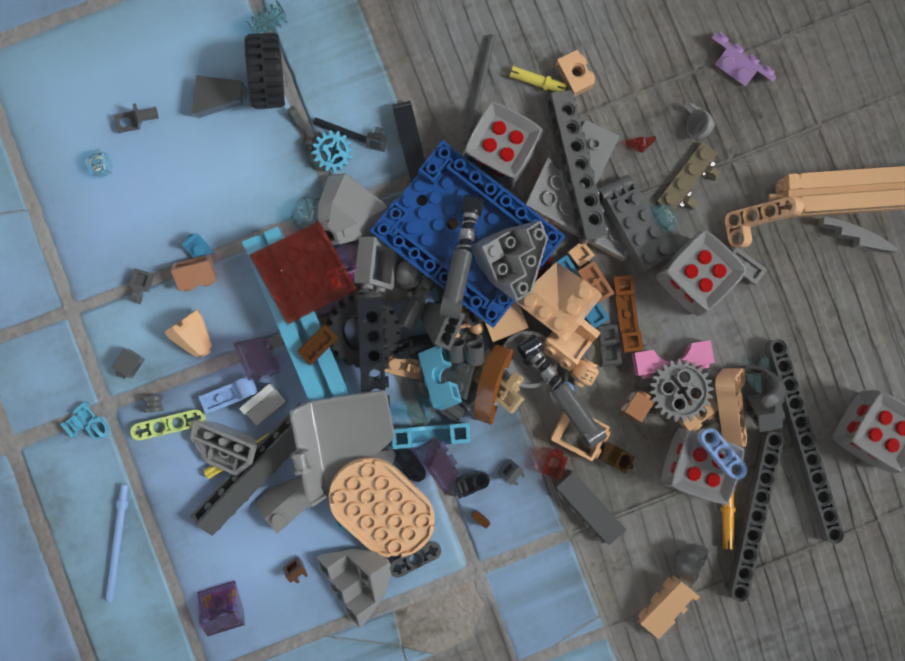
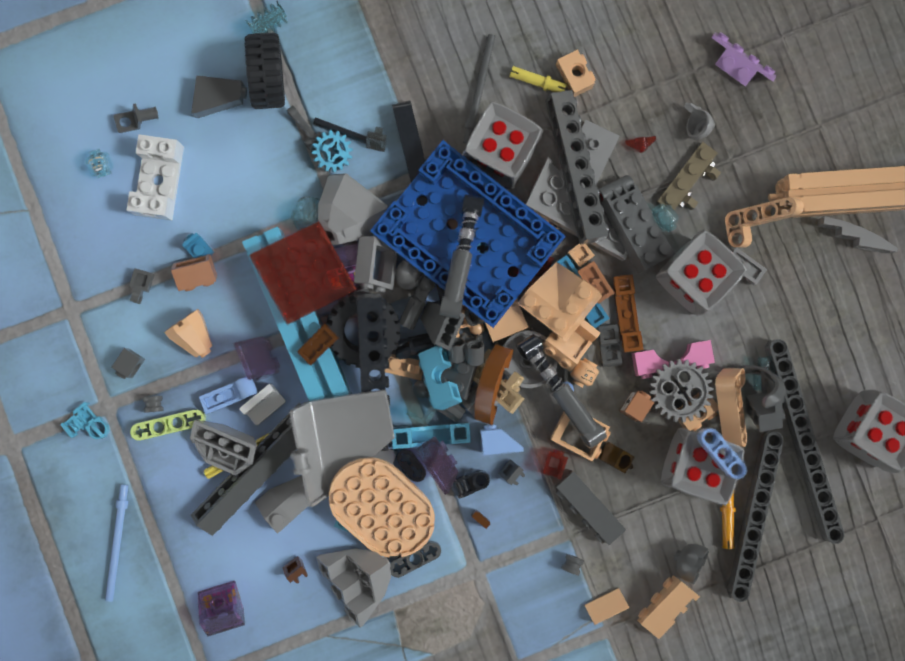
(161, 158): none -> white plate
(497, 441): none -> light blue slope
(512, 258): light grey brick -> none
(572, 564): none -> dark grey wheel
(606, 606): none -> light nougat slope

